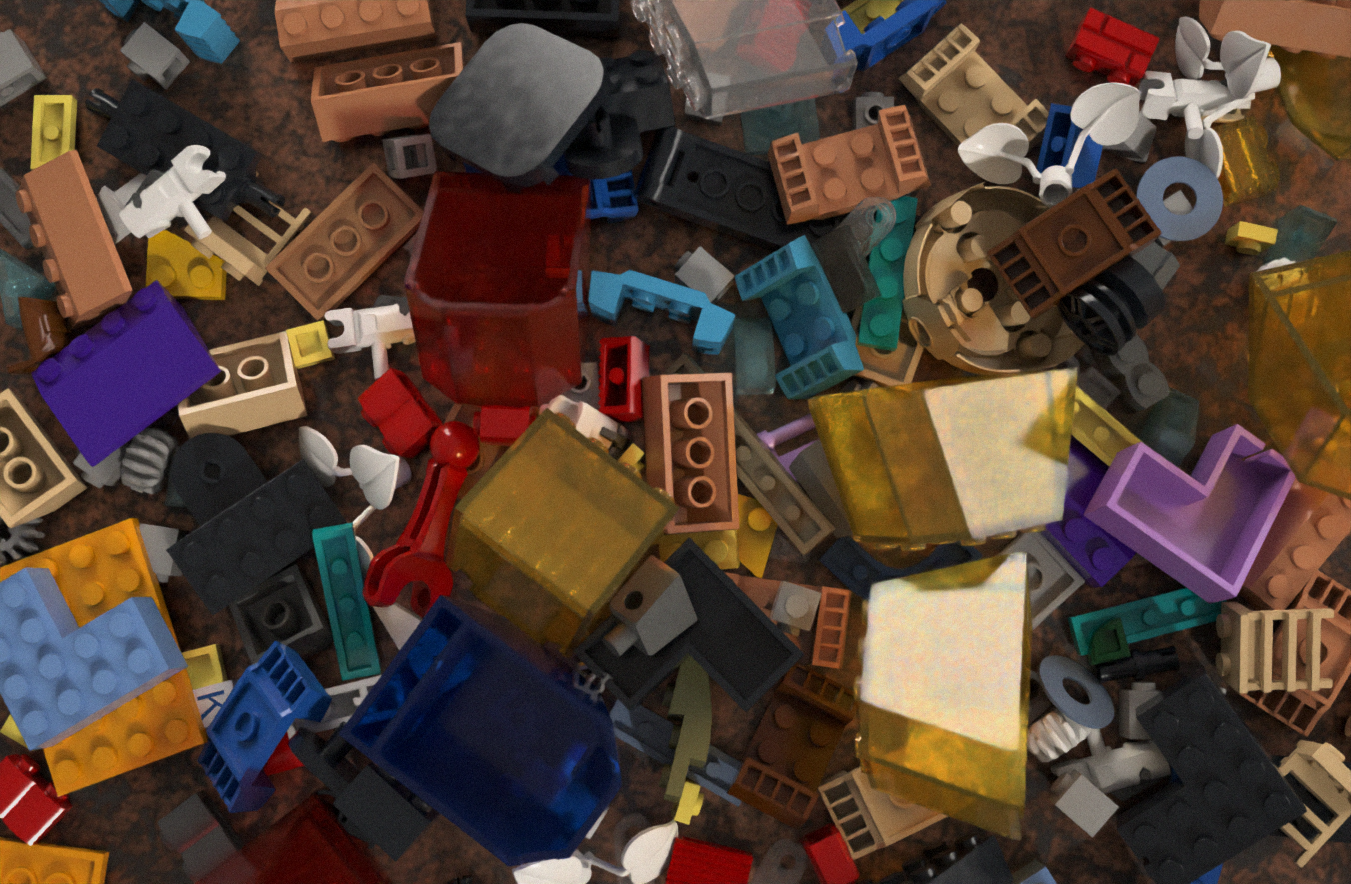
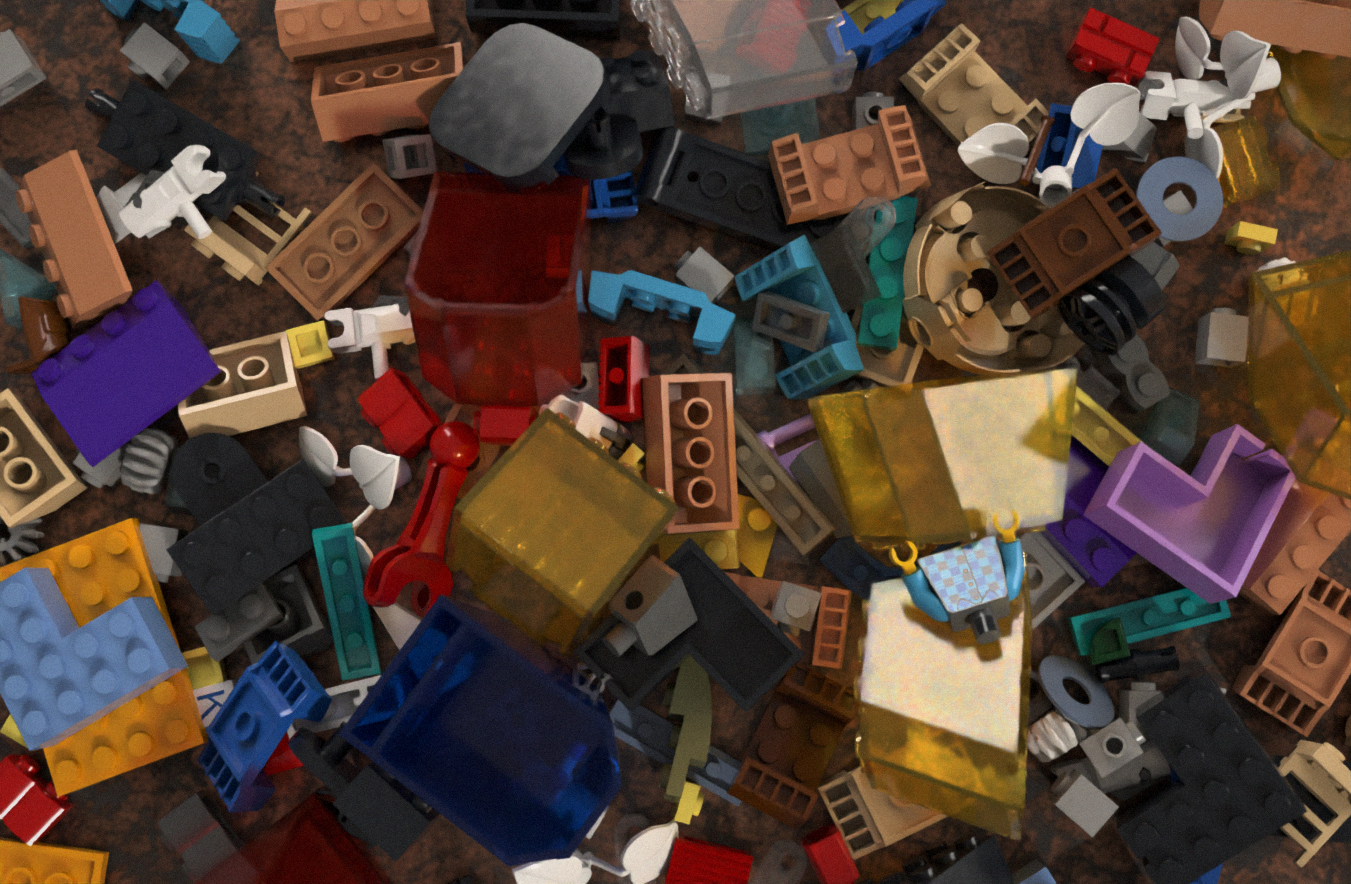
(52, 127): light yellow plate -> none
(184, 269): yellow wing -> none
(239, 622): none -> dark grey plate
(790, 321): none -> dark grey plate
(968, 582): none -> torso
(1036, 150): none -> reddish brown piece
(1113, 746): none -> light grey brick
(1222, 338): none -> light grey brick
(1247, 648): tan plate -> none
(1300, 235): clear light blue slope -> none

